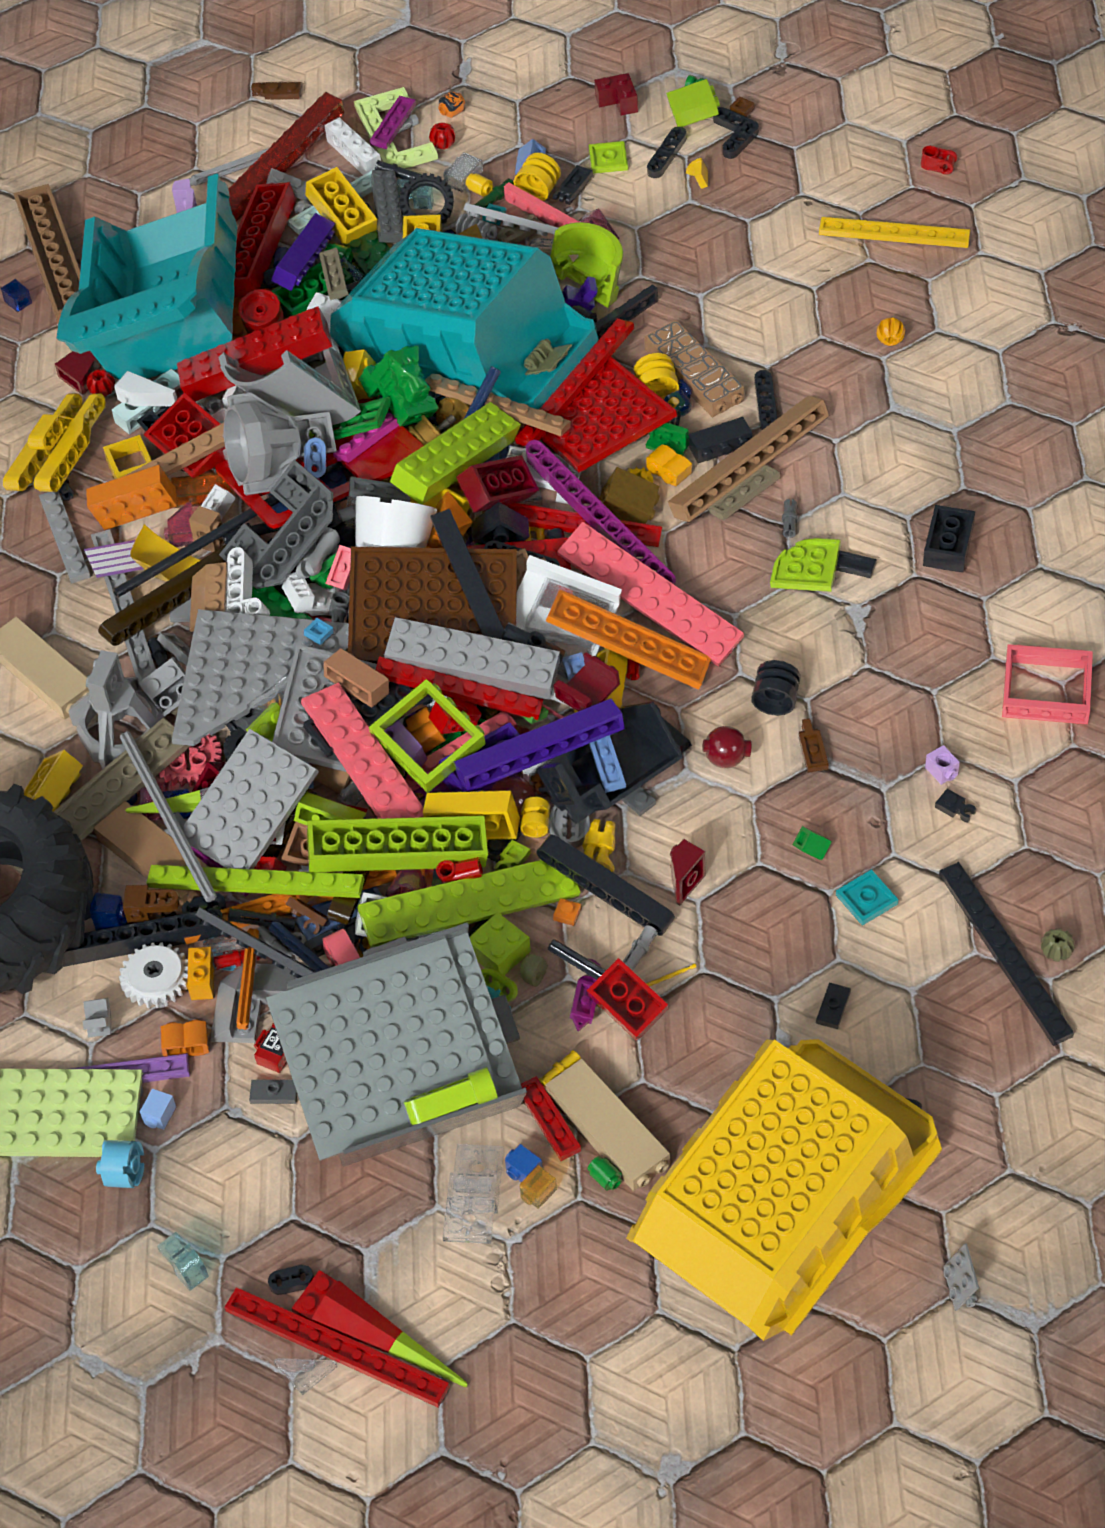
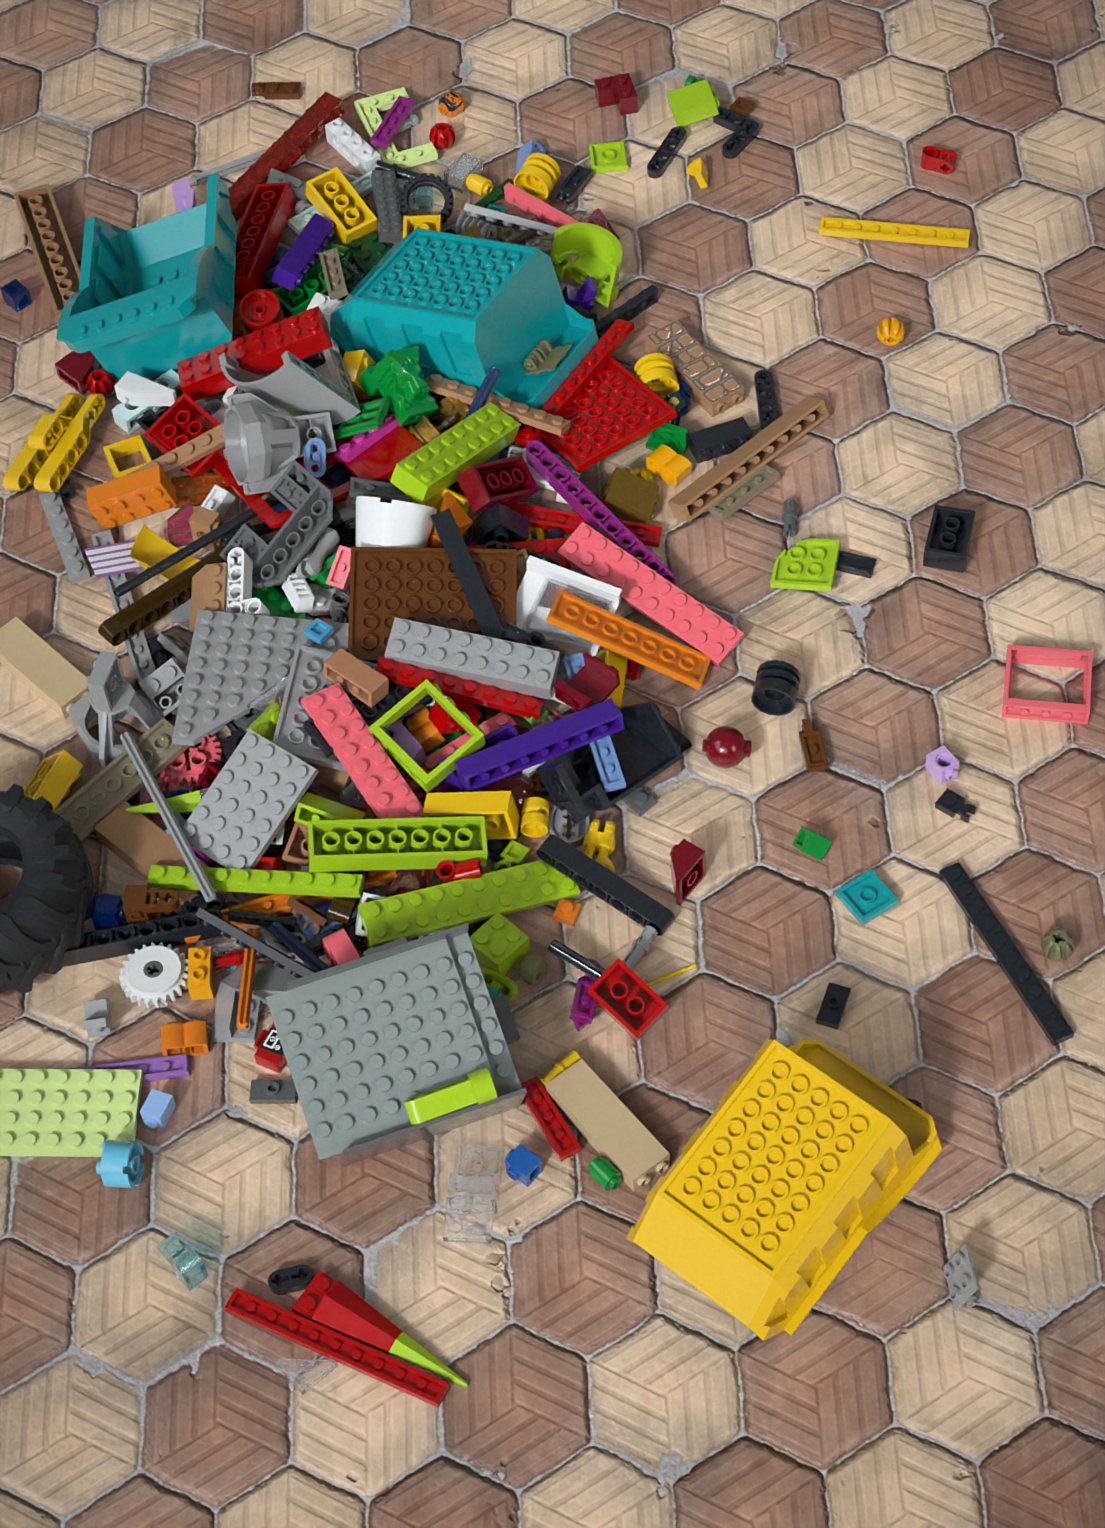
(537, 1187): clear yellow brick -> none

